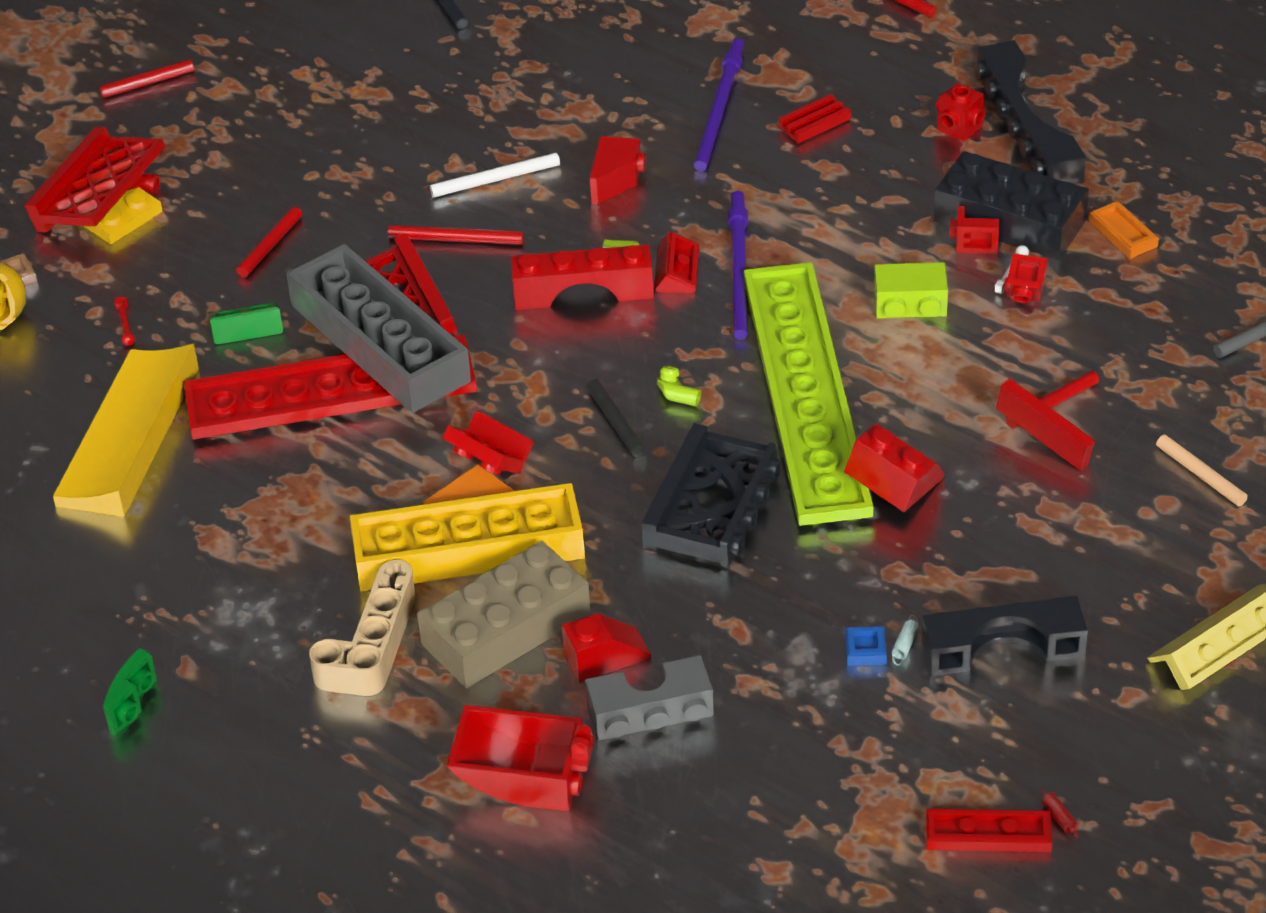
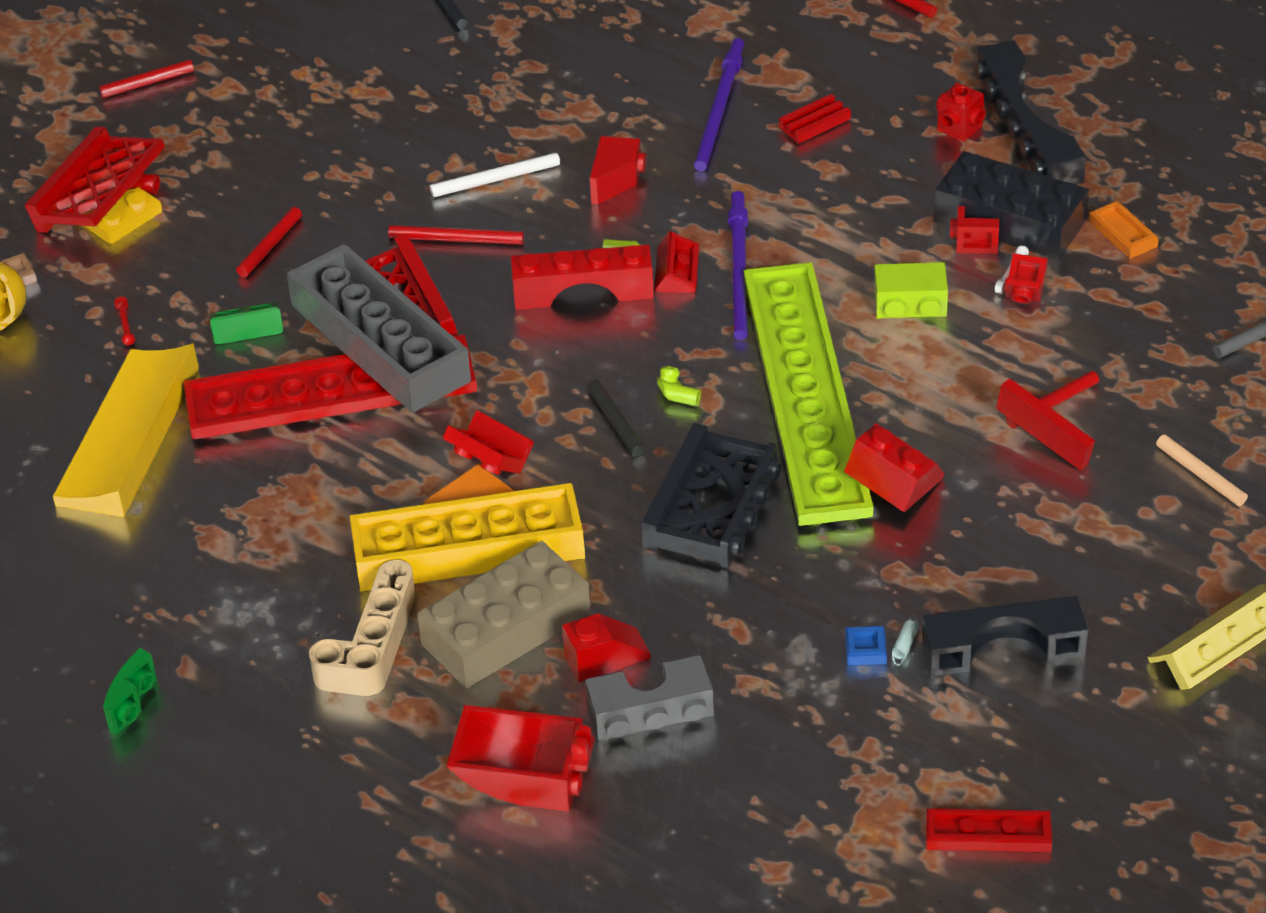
(1059, 813): red piece -> none

